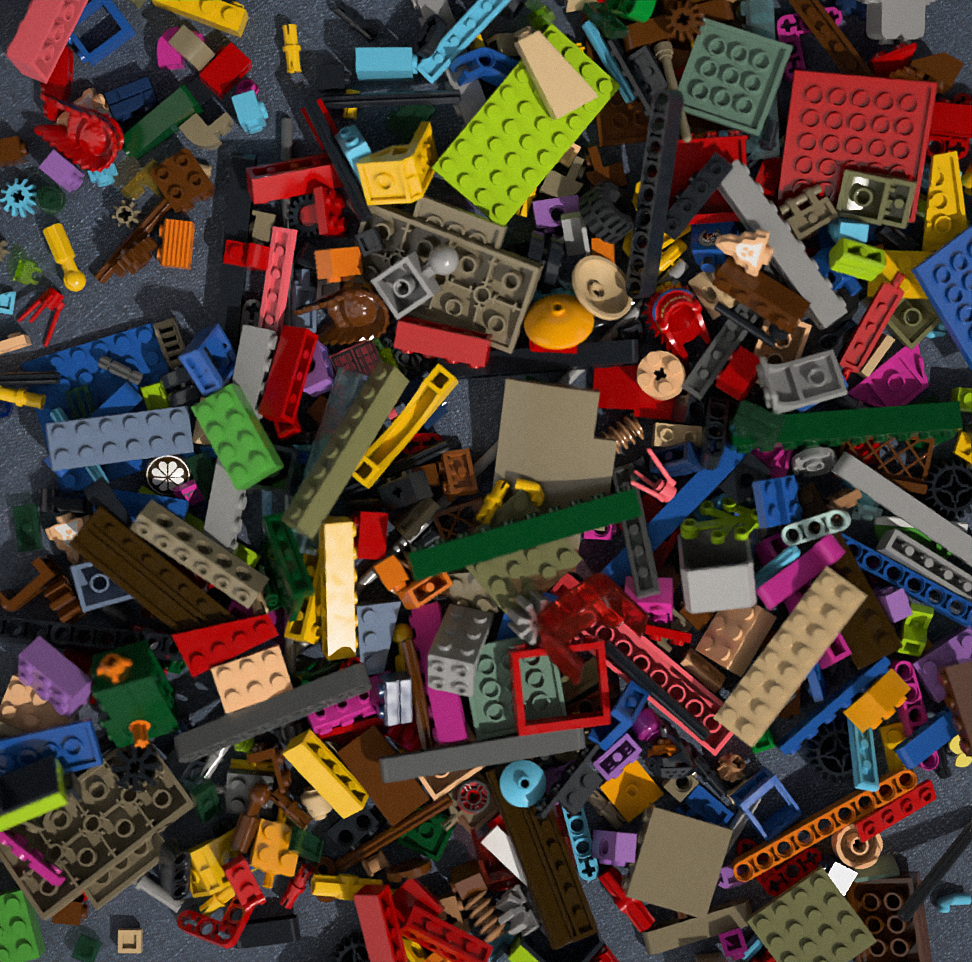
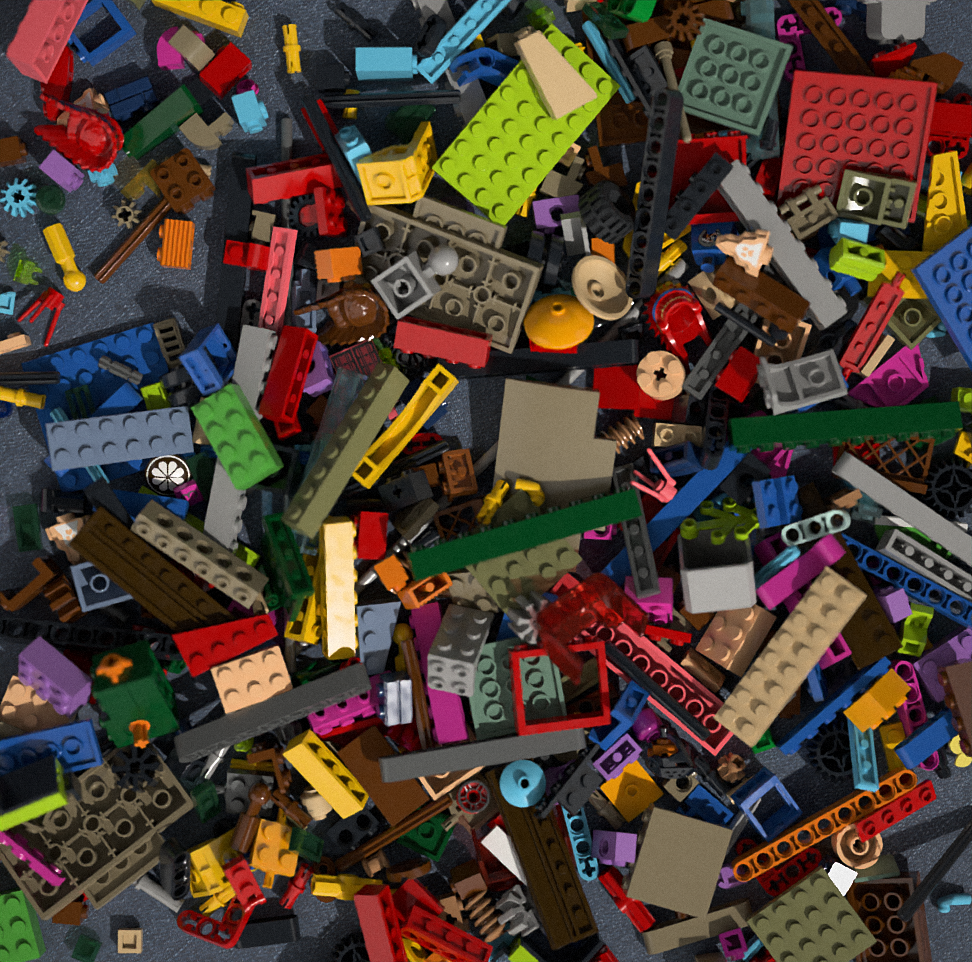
(134, 257): reddish brown gear -> none
(756, 424): clear green brick -> none
(814, 462): light grey tile -> none

